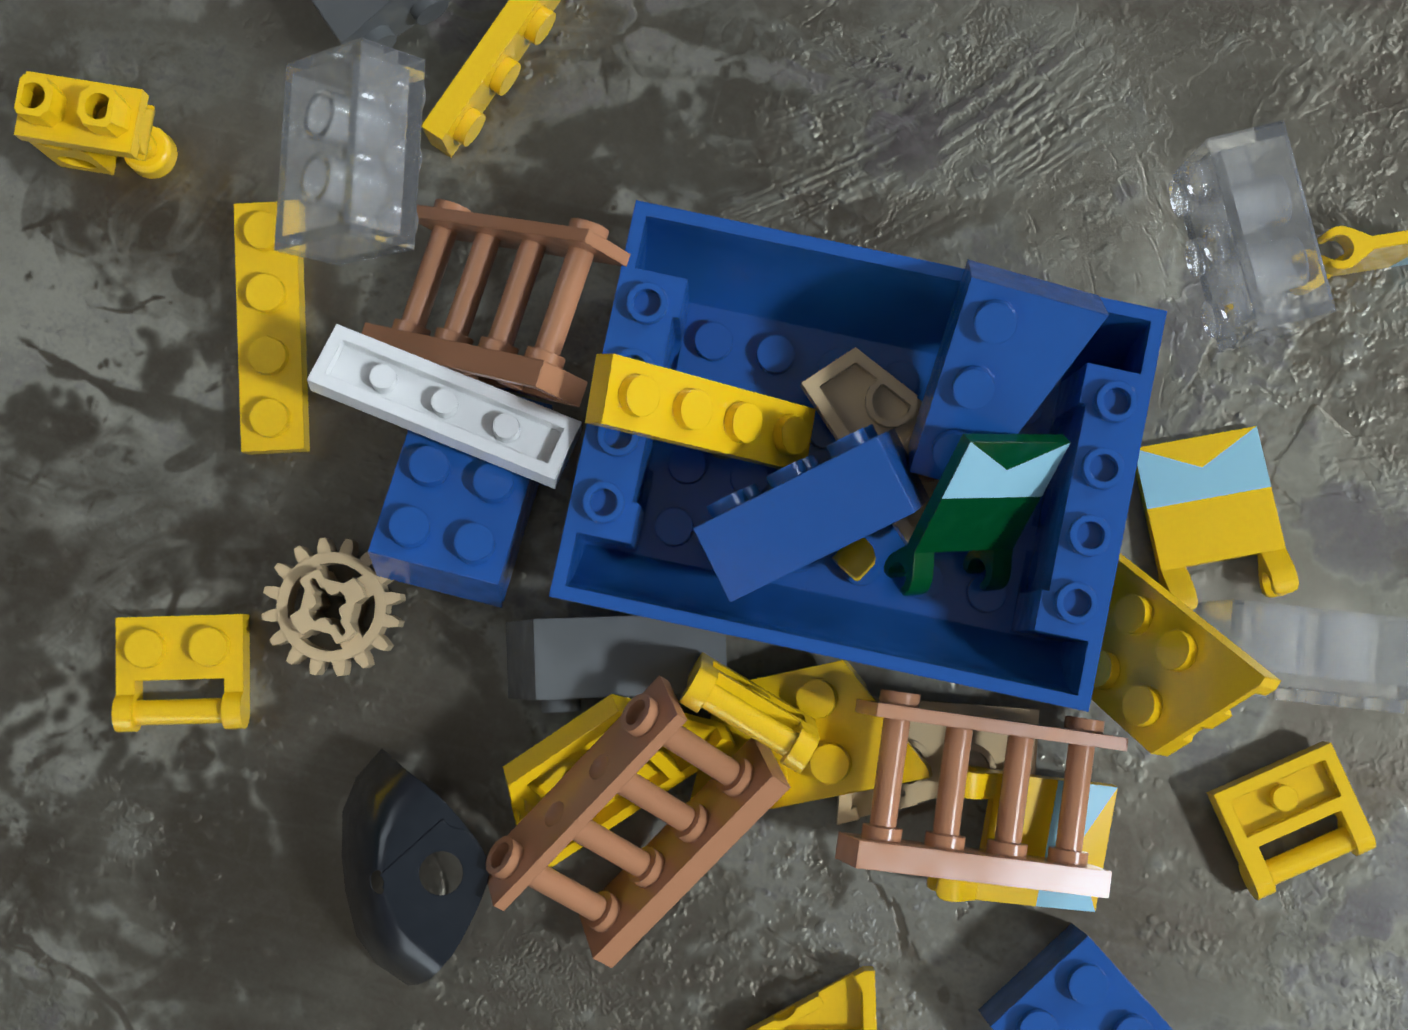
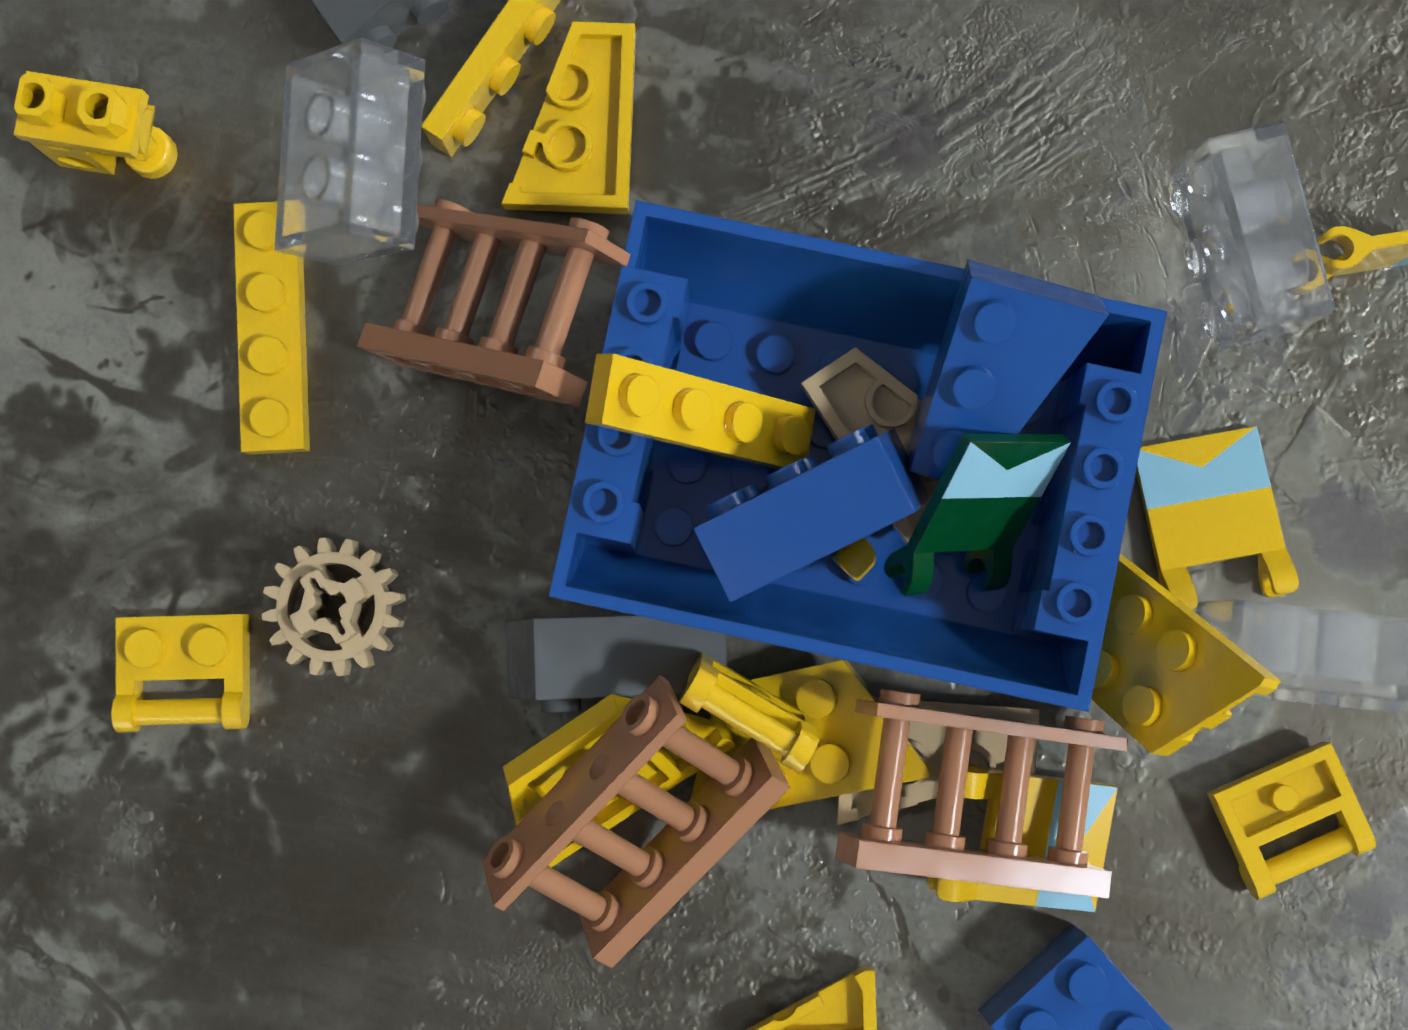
(392, 828): black piece -> none
(445, 406): white plate -> none
(452, 522): blue brick -> none
(583, 133): none -> yellow wing

